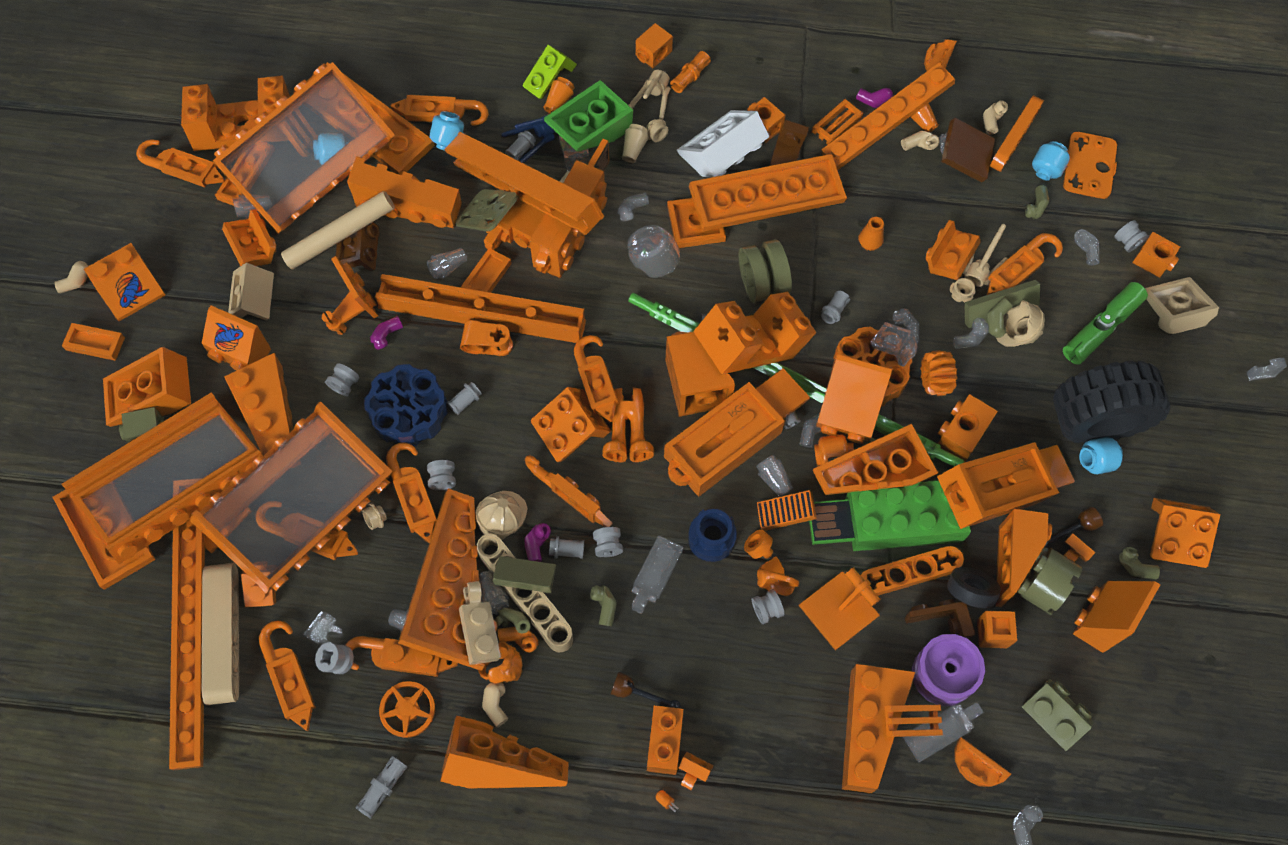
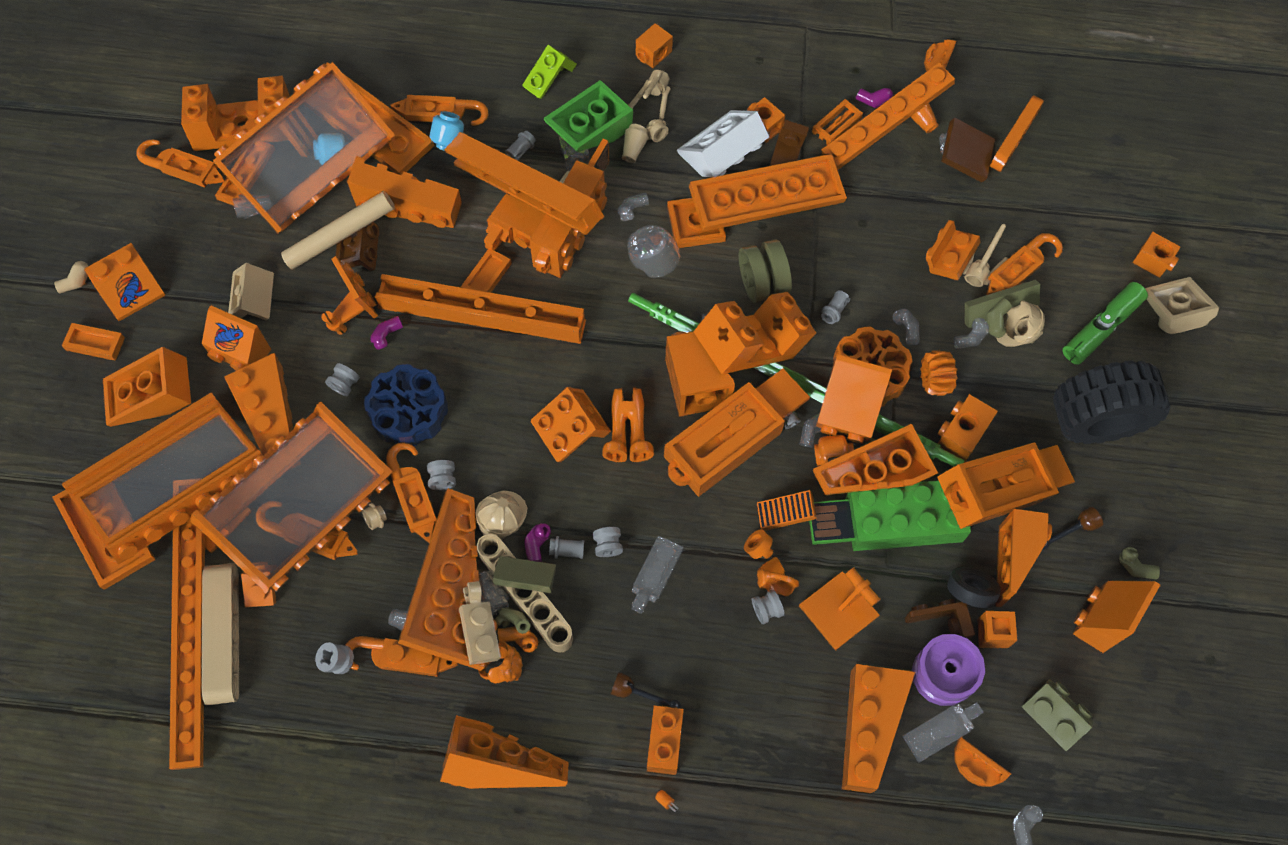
(138, 423): olive brick -> none
(250, 240): orange bracket -> none
(287, 677): orange plate -> none
(320, 627): clear tile -> none
(381, 787): light grey pin -> none
(407, 709): orange wheel -> none
(444, 263): clear cone -> none
(464, 398): light grey pin -> none
(482, 211): olive axle -> none
(486, 338): orange piece -> none
(491, 703): tan arm -> none
(540, 128): dark blue plant -> none
(559, 94): orange cone -> none
(569, 492): orange plate -> none
(596, 379): orange plate -> none
(607, 603): olive arm -> none
(690, 72): orange pin -> none
(694, 769): orange tile -> none
(715, 521): dark blue piece -> none
(774, 475): clear cone -> none
(872, 234): orange cone -> none
(896, 342): clear bracket -> none
(908, 567): orange beam -> none
(921, 139): tan arm -> none
(933, 719): orange tile -> none
(965, 285): tan plate -> none
(992, 115): tan arm -> none
(1042, 201): olive arm -> none
(1050, 580): olive brick -> none
(1051, 160): medium azure head -> none
(1077, 549): orange tile -> none
(1084, 165): orange axle -> none
(1089, 244): clear arm -> none
(1101, 455): medium azure head -> none
(1131, 236): light grey wheel -> none
(1184, 532): orange bracket -> none
(1269, 371): clear tile -> none

